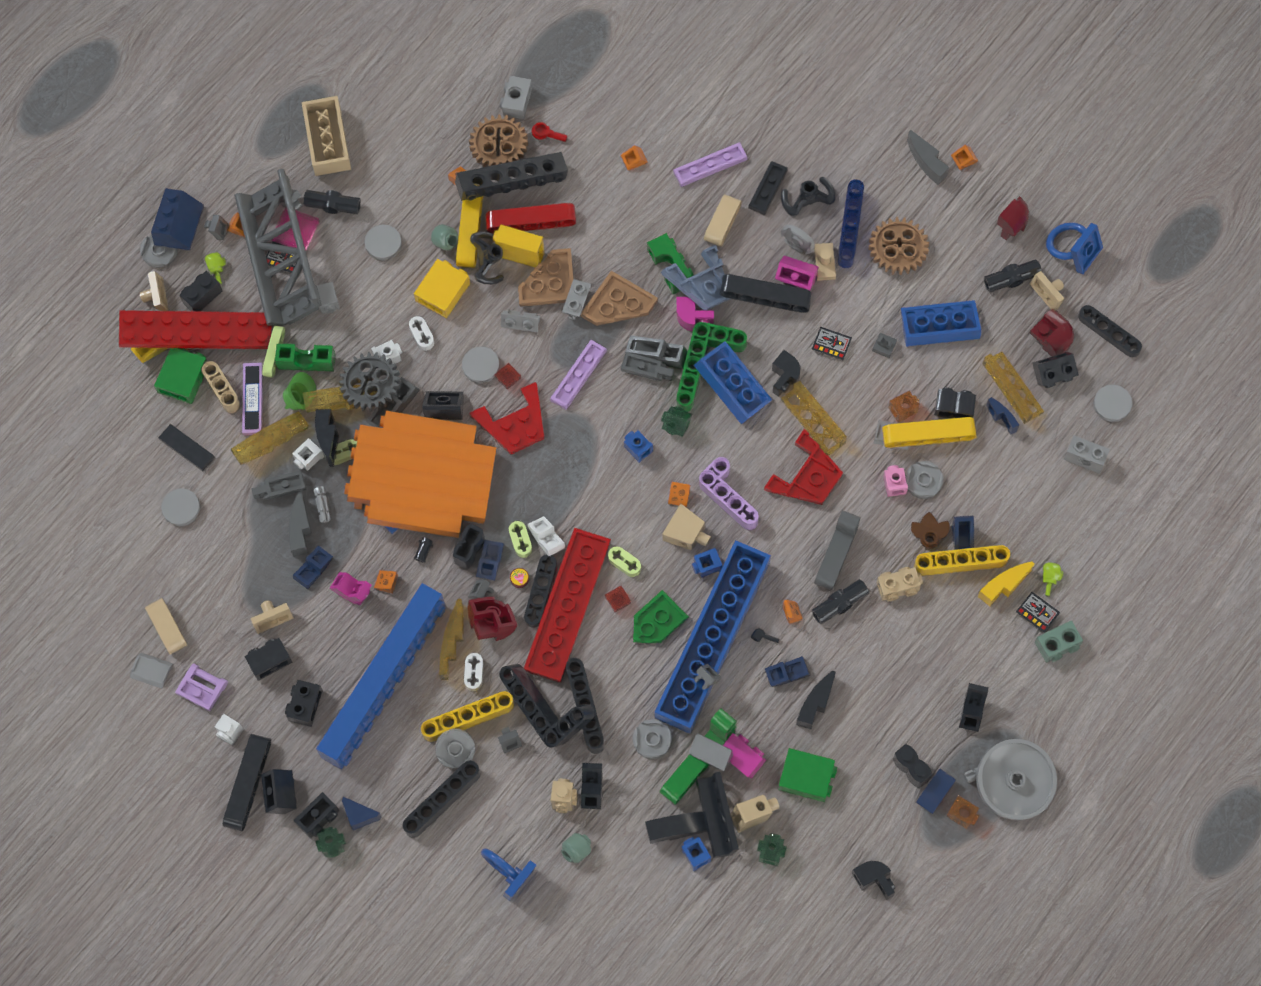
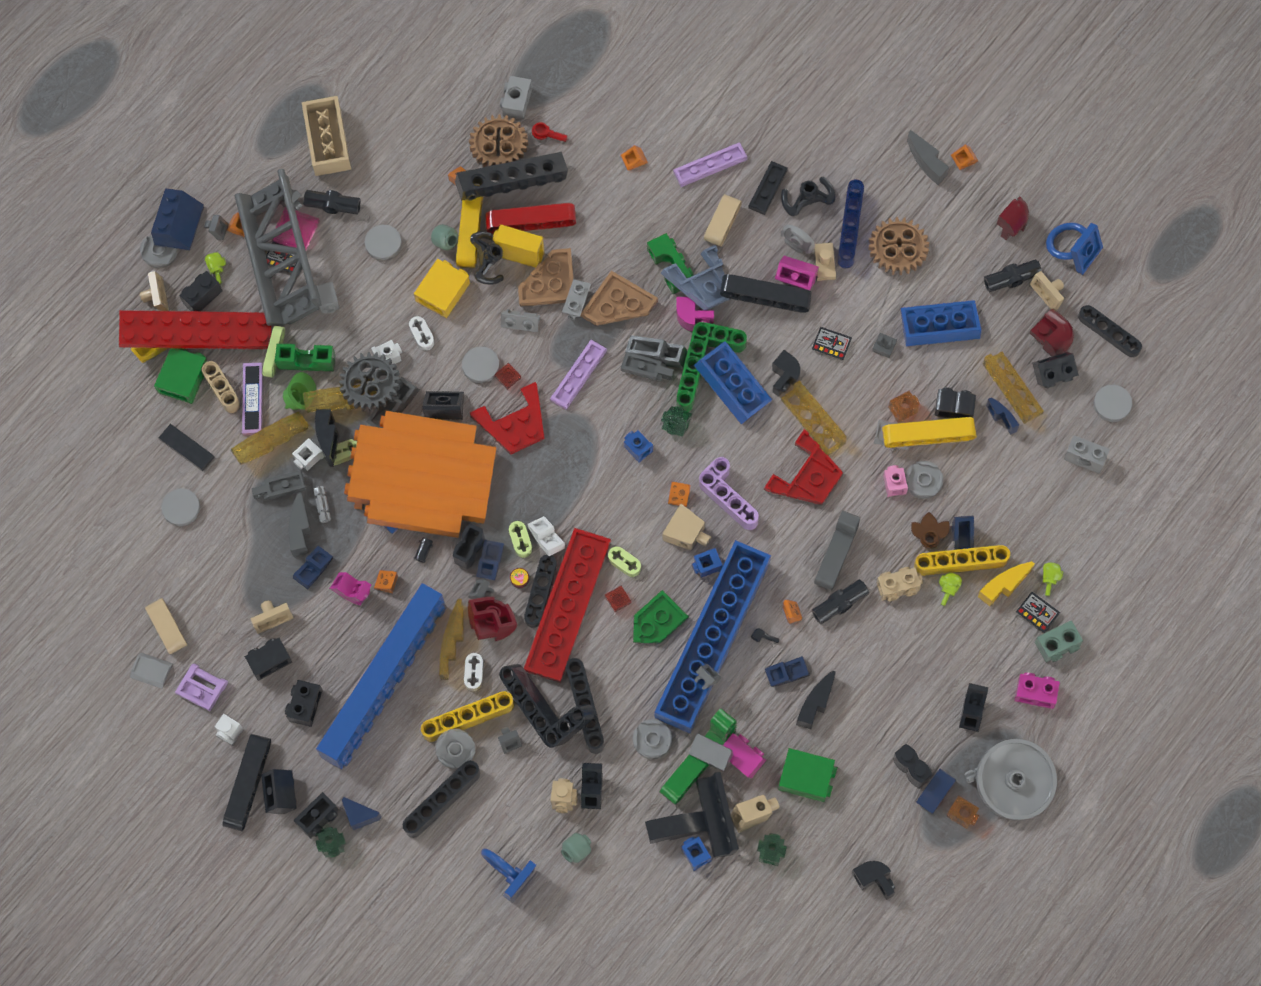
(950, 585): none -> lime piece
(1037, 690): none -> dark pink brick

